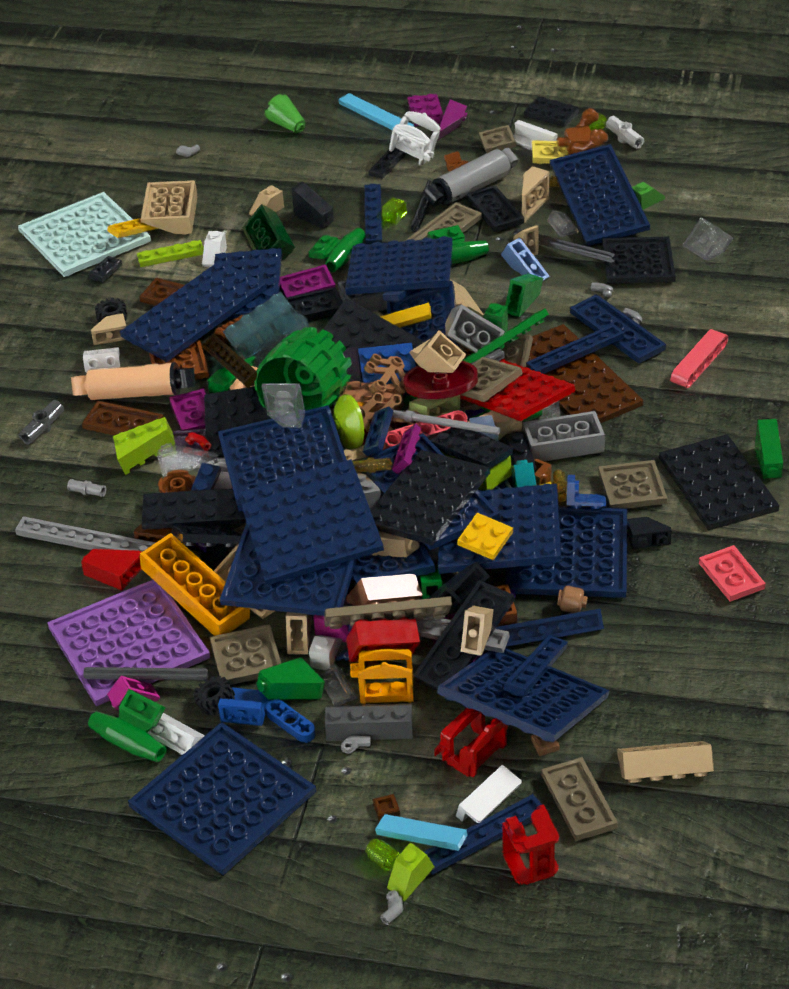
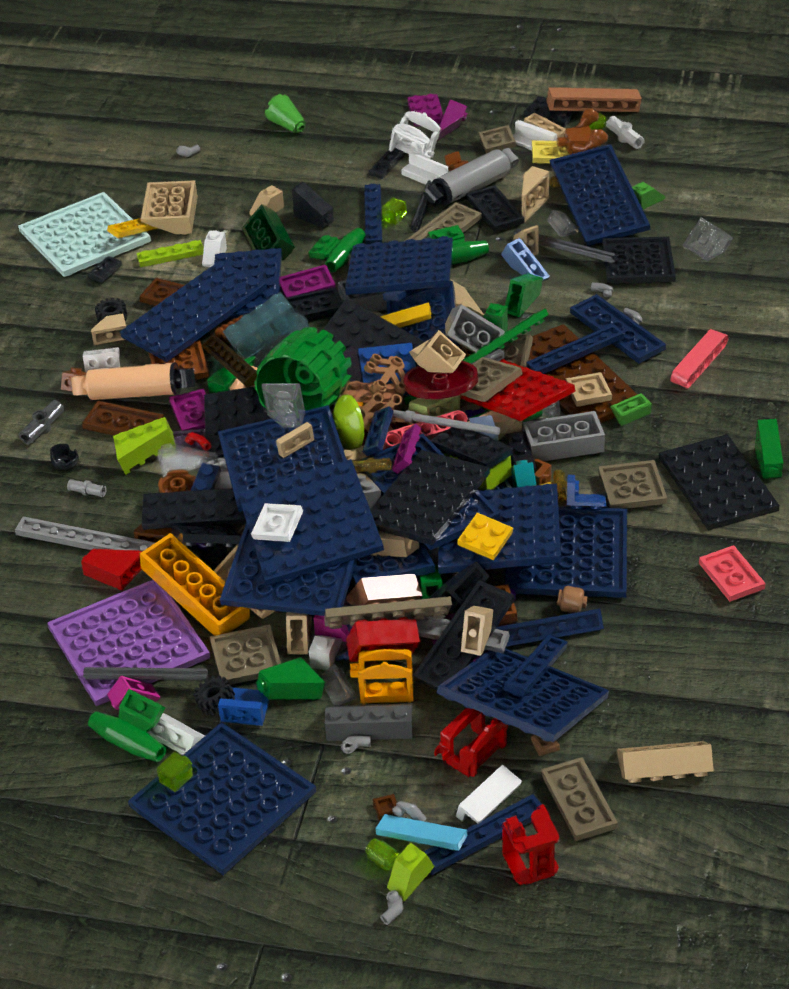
(63, 457): none -> black hair
(66, 378): none -> dark orange bracket
(175, 771): none -> clear neon green brick
(277, 522): none -> white plate
(294, 728): blue beam -> none
(295, 440): none -> tan plate
(370, 111): medium azure tile -> none
(410, 809): none -> light grey arm
(423, 169): none -> white panel
(544, 123): none -> tan plate
(590, 389): none -> tan plate
(596, 98): none -> nougat brick
(631, 409): none -> bright green slope
(647, 532): black slope -> none

